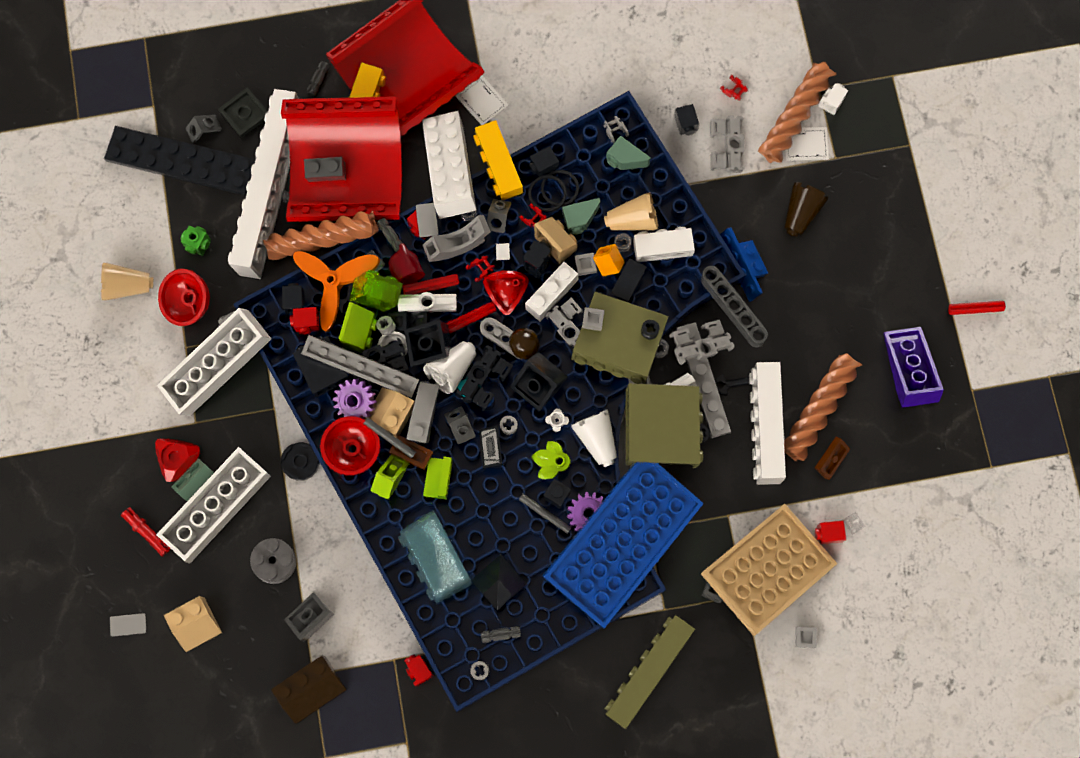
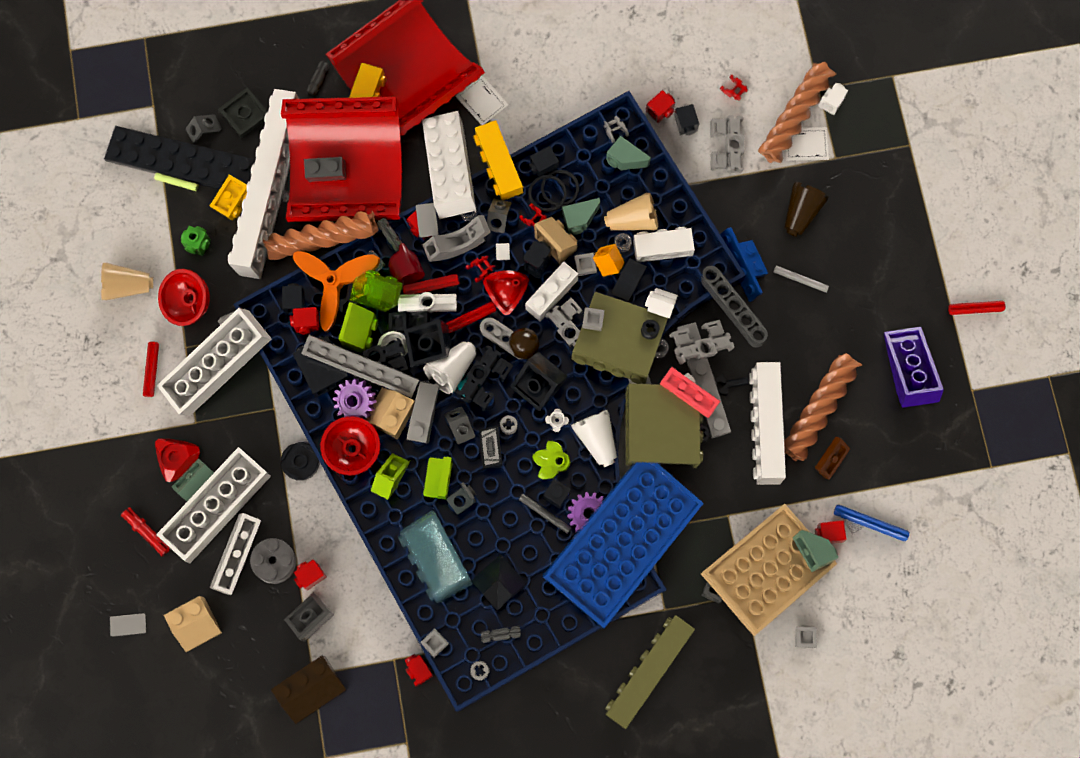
(150, 369): none -> red axle
(175, 181): none -> yellowish green piece
(230, 198): none -> yellow bracket
(235, 554): none -> white brick
(309, 574): none -> red brick
(384, 321): light grey bush -> none
(389, 437): dark grey bar -> none
(420, 458): reddish brown plate -> none
(434, 643): none -> light grey tile
(468, 493): none -> dark grey bracket
(661, 106): none -> red brick
(661, 302): none -> white brick
(690, 392): none -> coral tile
(802, 279): none -> light grey piece
(815, 550): none -> sand green slope
(871, 523): none -> blue axle

